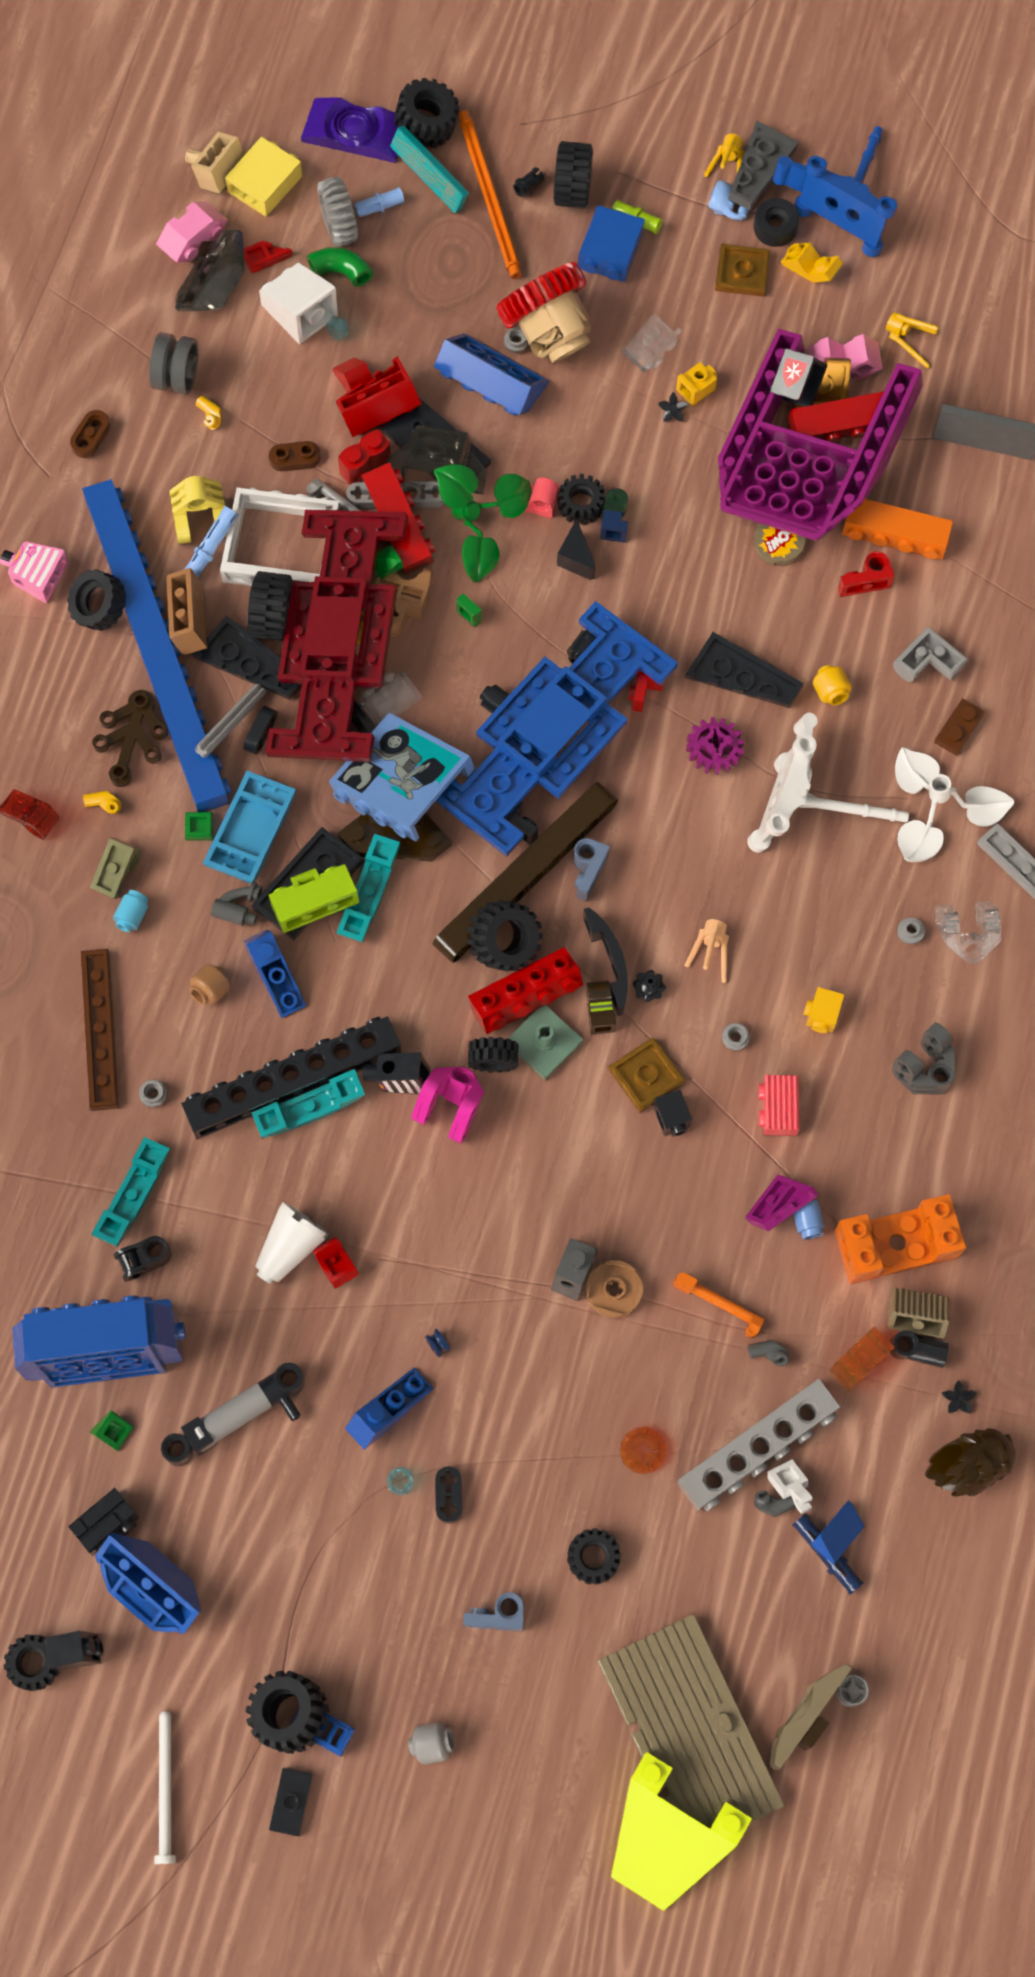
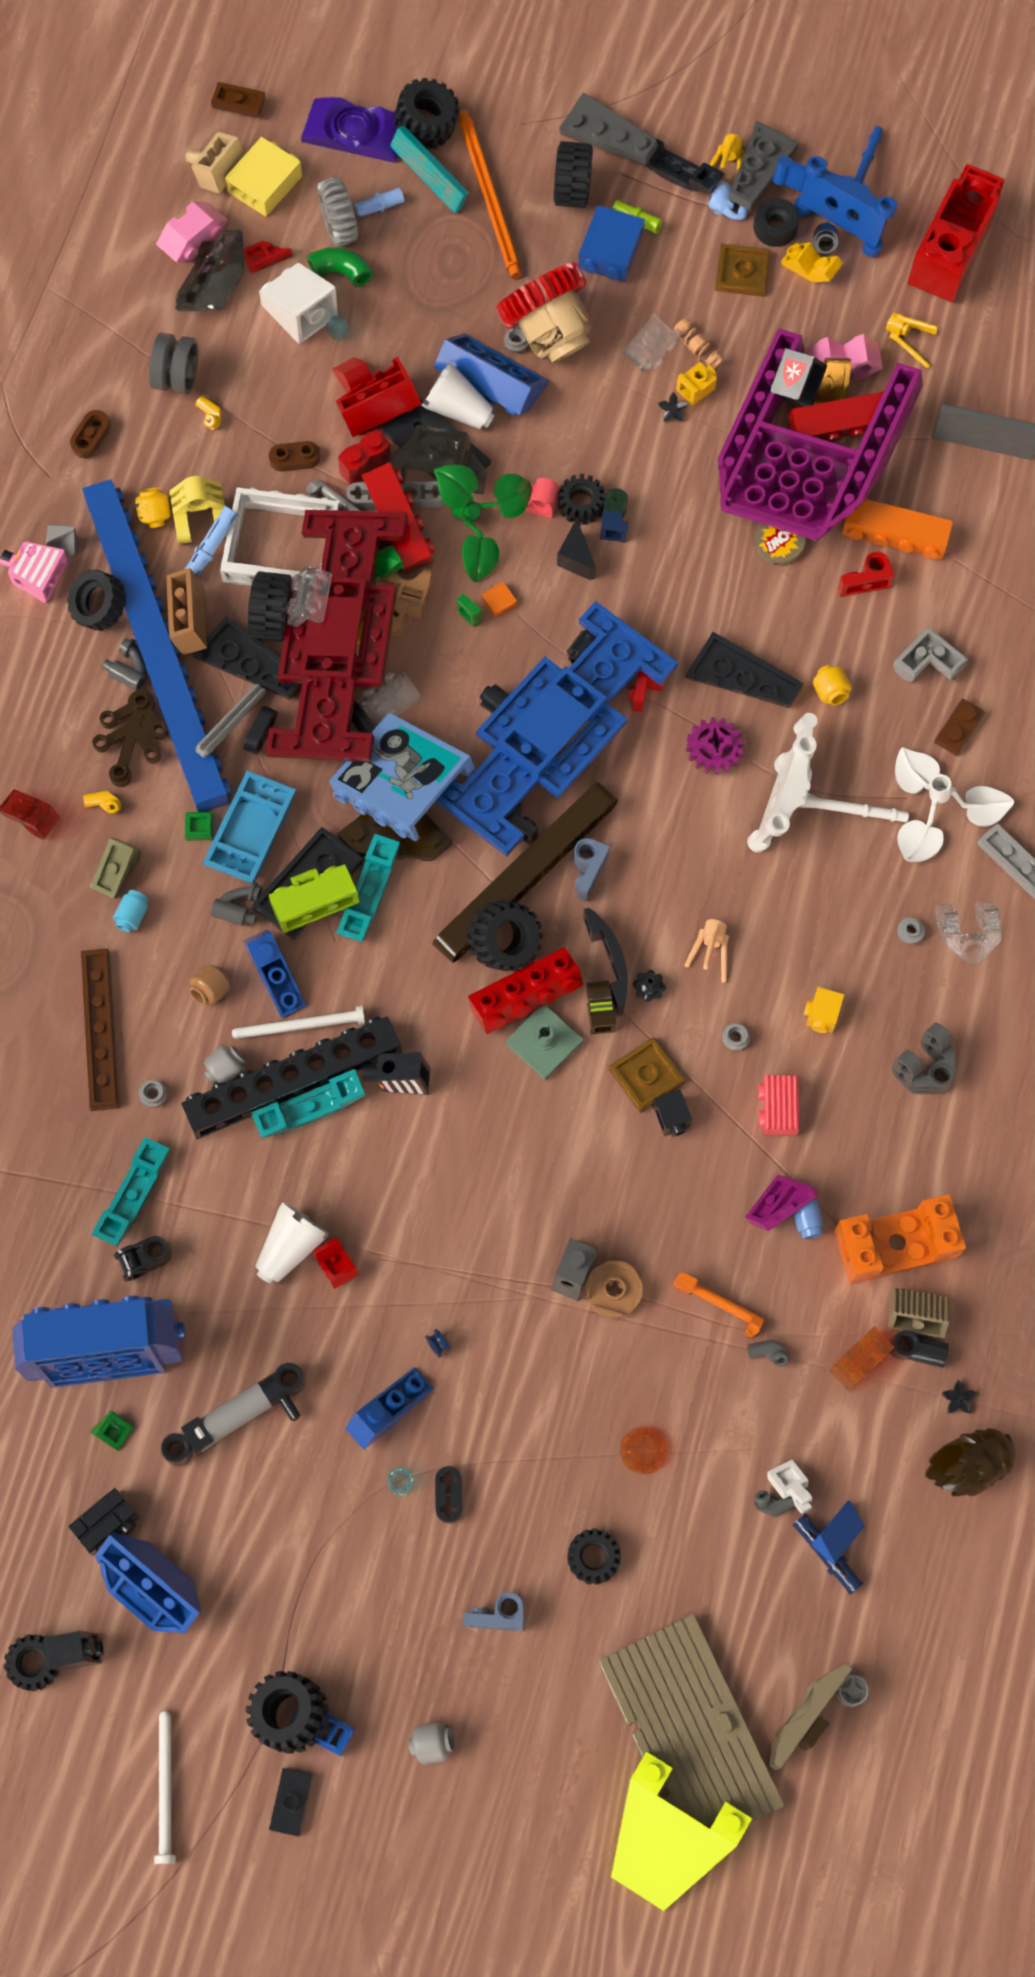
(63, 538): none -> light grey slope
(124, 674): none -> dark grey plant
(153, 507): none -> yellow head
(224, 1065): none -> light grey head
(238, 99): none -> reddish brown plate
(300, 1024): none -> white bar
(309, 596): none -> clear bracket
(457, 1086): dark pink piece -> none
(458, 399): none -> white cone
(493, 1054): black tyre -> none
(499, 600): none -> orange tile
(524, 185): black pin -> none
(606, 130): none -> dark grey wing
(683, 172): none -> black slope
(698, 344): none -> light nougat piece
(813, 1397): light grey brick -> none
(825, 245): none -> black brick
(956, 233): none -> red piece

